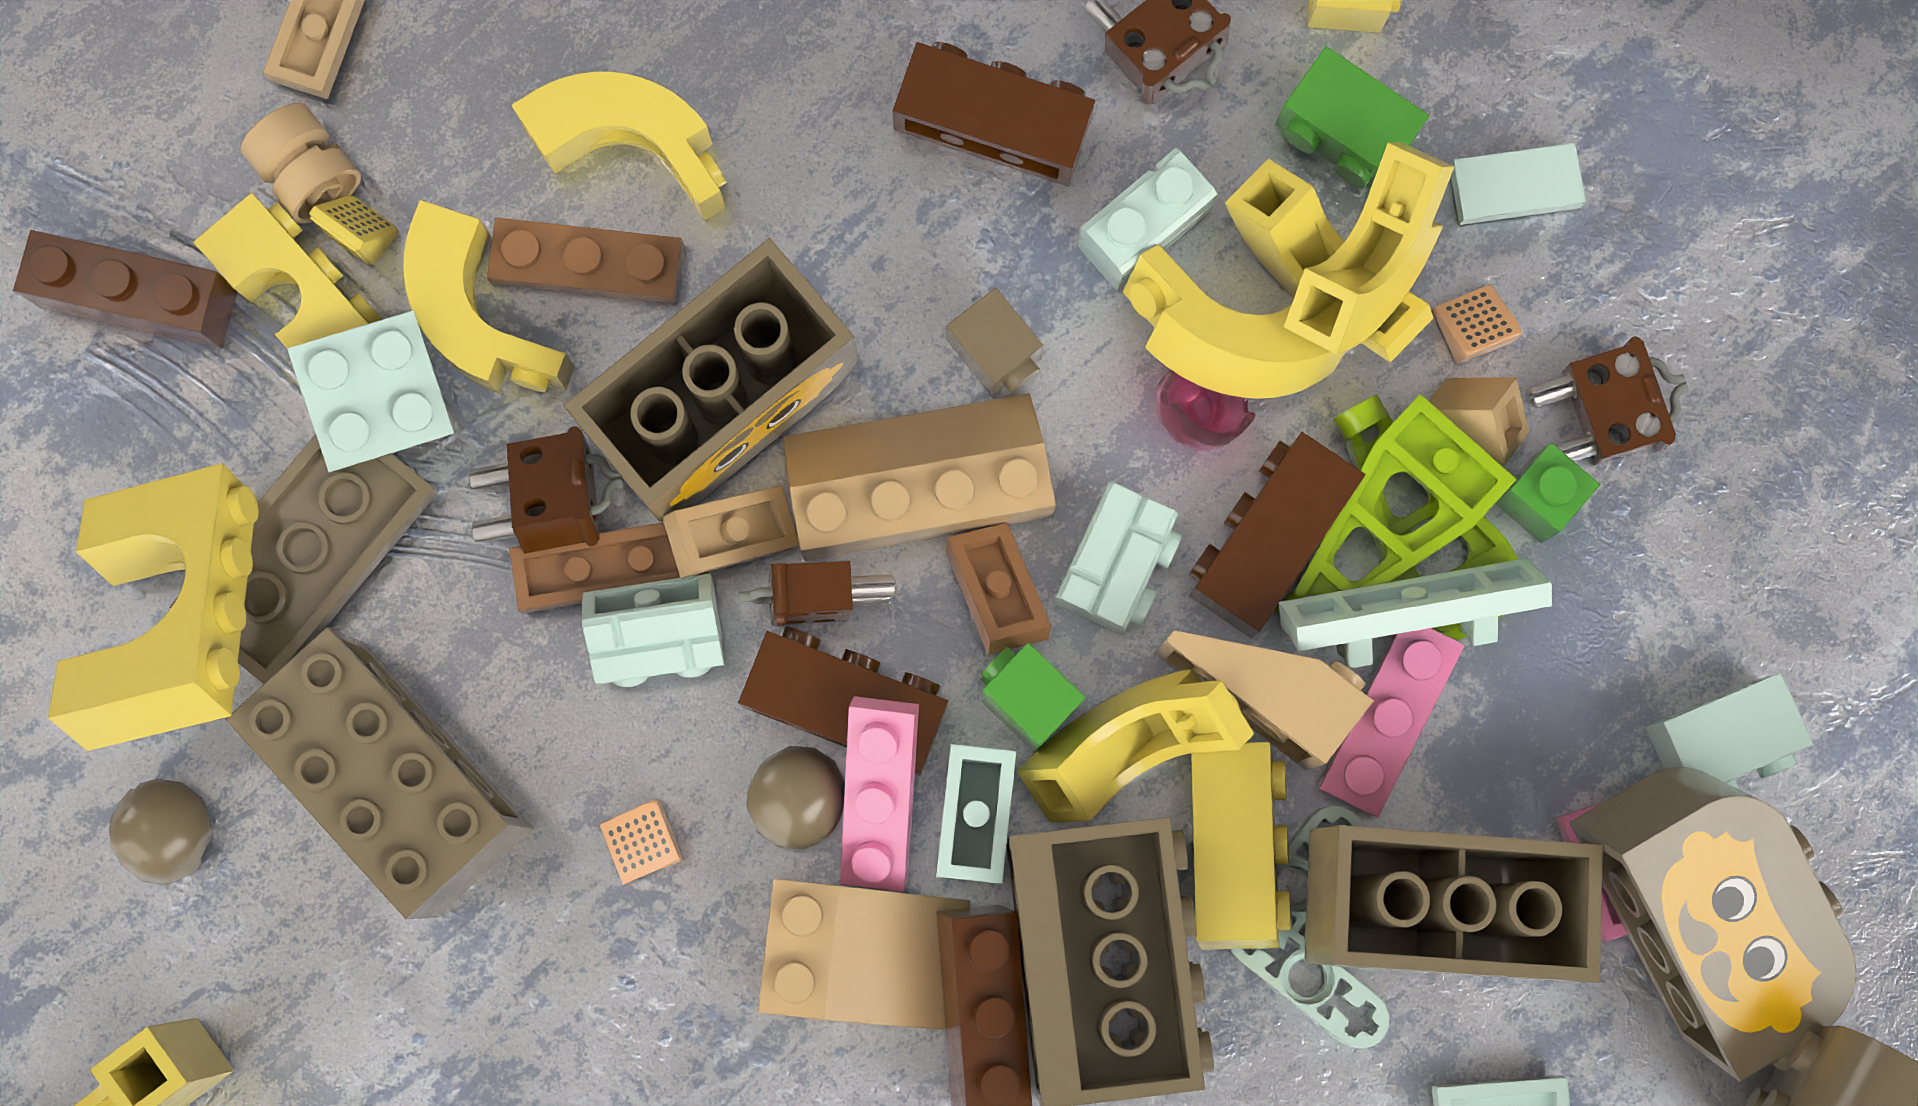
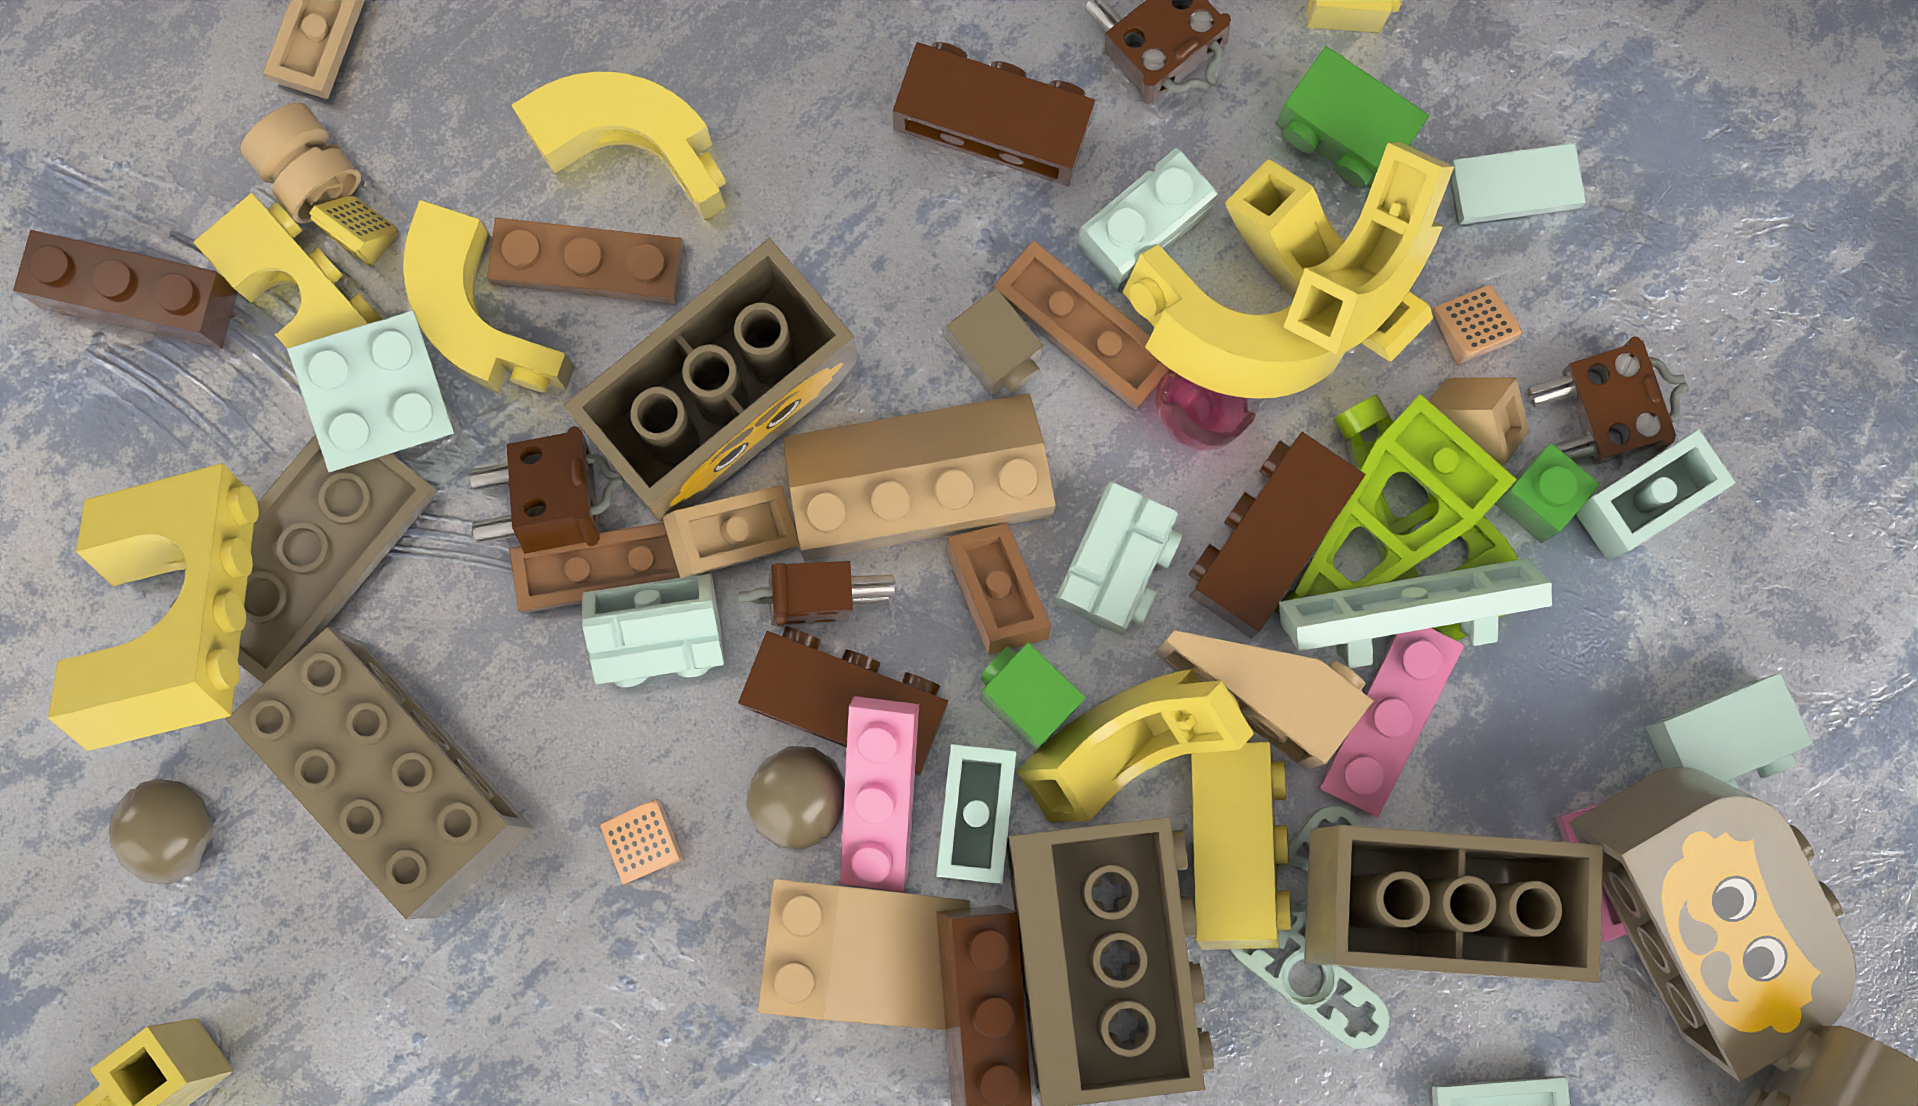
(1082, 324): none -> medium nougat plate
(1654, 495): none -> light aqua brick

